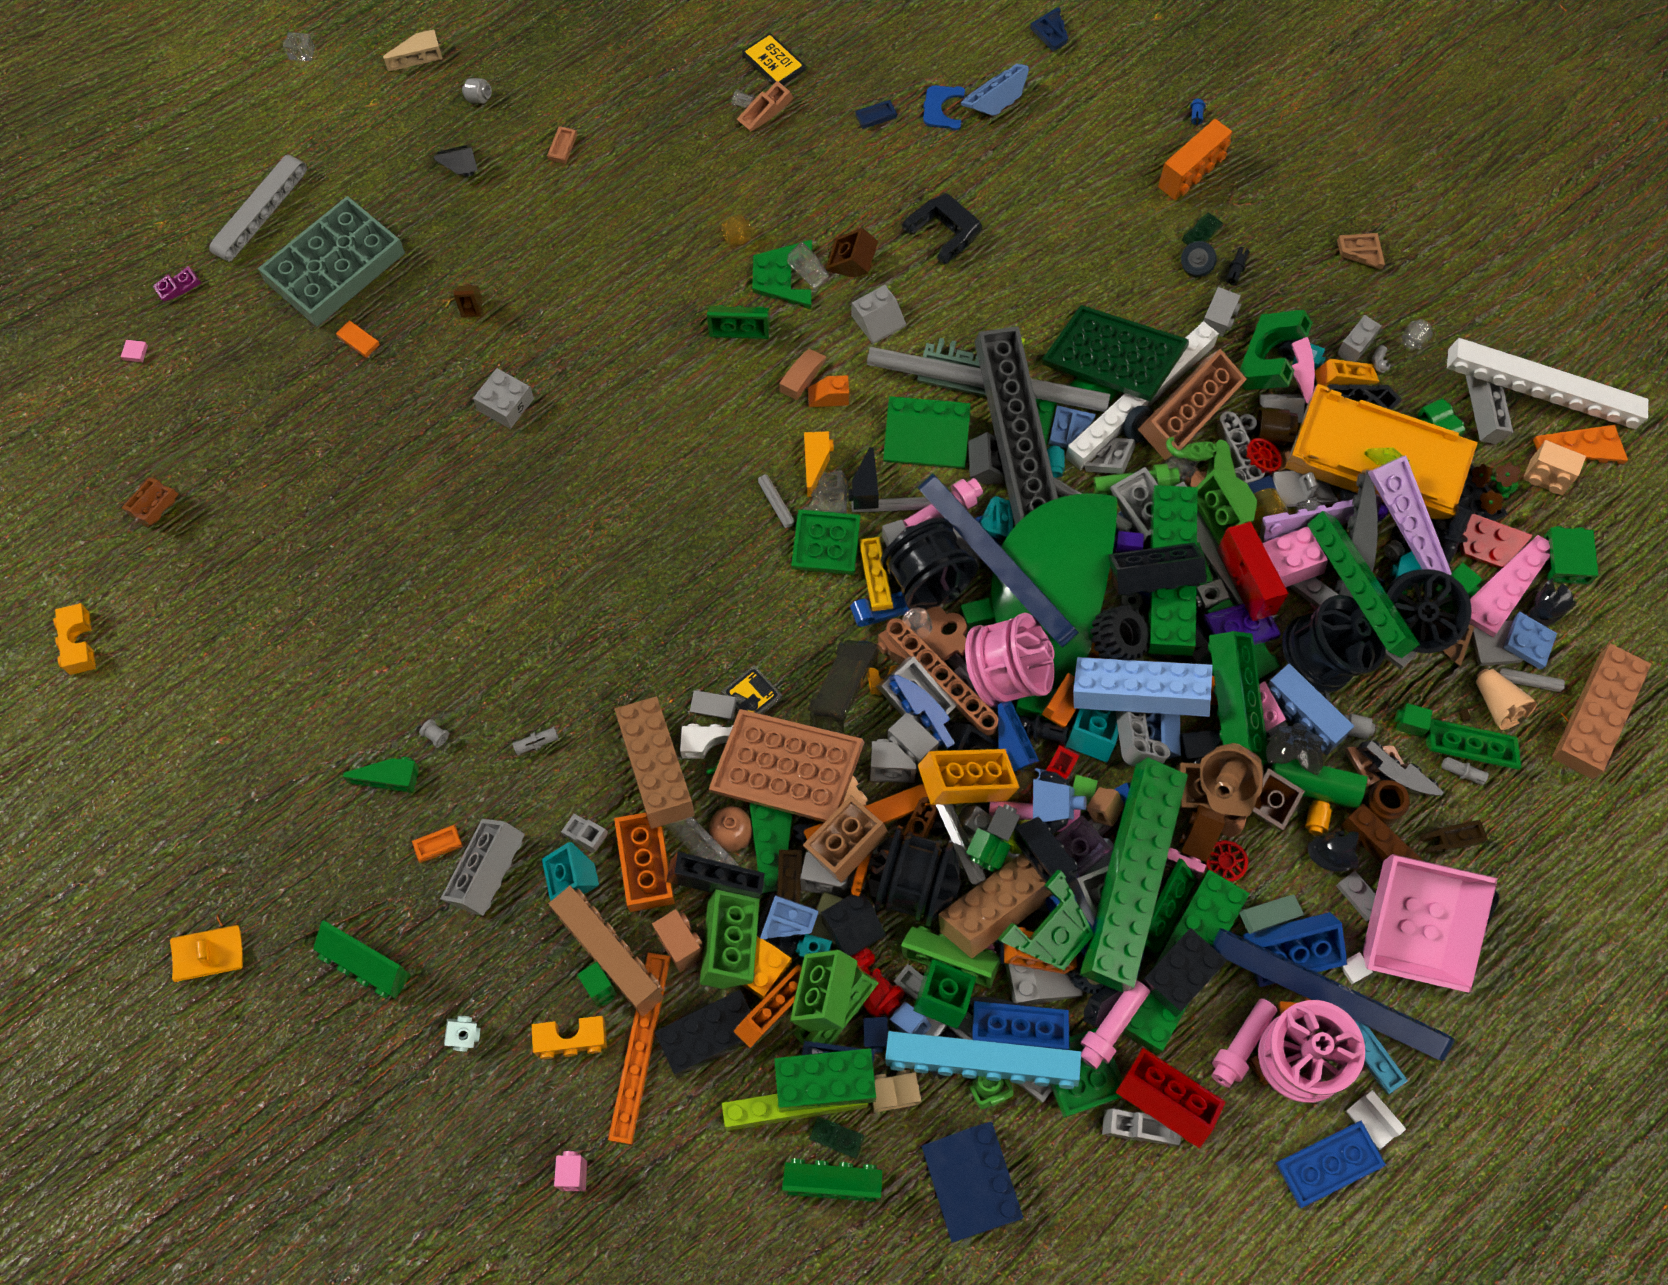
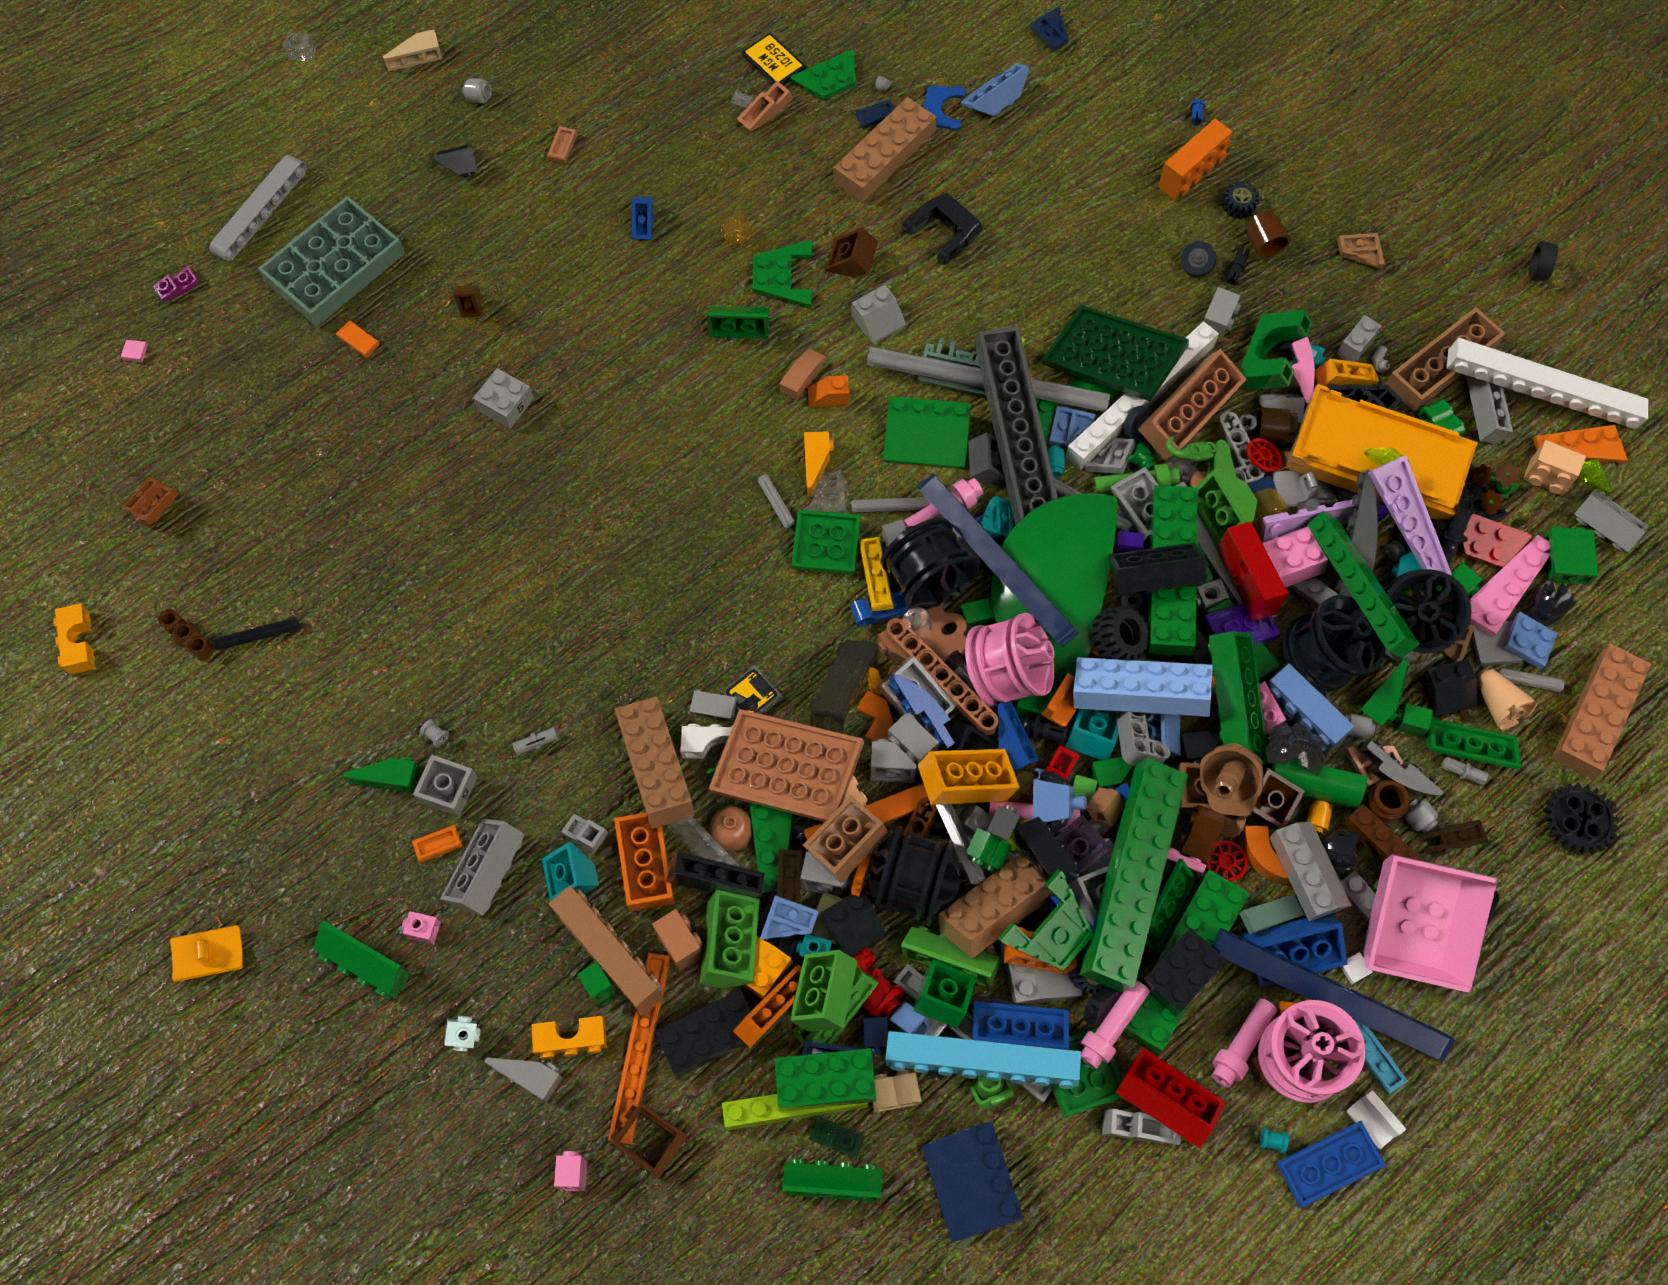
(181, 627): none -> reddish brown piece
(256, 633): none -> black axle
(421, 927): none -> bright pink brick
(445, 785): none -> light grey brick
(530, 1075): none -> light grey slope
(642, 217): none -> blue slope
(678, 1139): none -> reddish brown window
(807, 265): clear slope -> none
(828, 77): none -> green wing
(864, 484): black slope -> none
(877, 709): none -> orange tile
(882, 83): none -> light grey hinge
(884, 149): none -> medium nougat brick
(1110, 772): none -> green slope
(1142, 457): none -> green animal
(1204, 229): clear green slope -> none
(1248, 200): none -> black wheel
(1261, 855): none -> orange arch
(1267, 234): none -> reddish brown piece
(1274, 1140): none -> teal bush
(1309, 870): none -> light grey slope
(1387, 698): none -> green slope
(1417, 334): clear head -> none
(1421, 815): none -> light grey head
(1427, 370): none -> medium nougat brick
(1450, 687): none -> black slope
(1543, 261): none -> black tyre
(1594, 476): none -> clear neon green tile
(1601, 825): none -> black gear
(1611, 521): none -> light grey slope

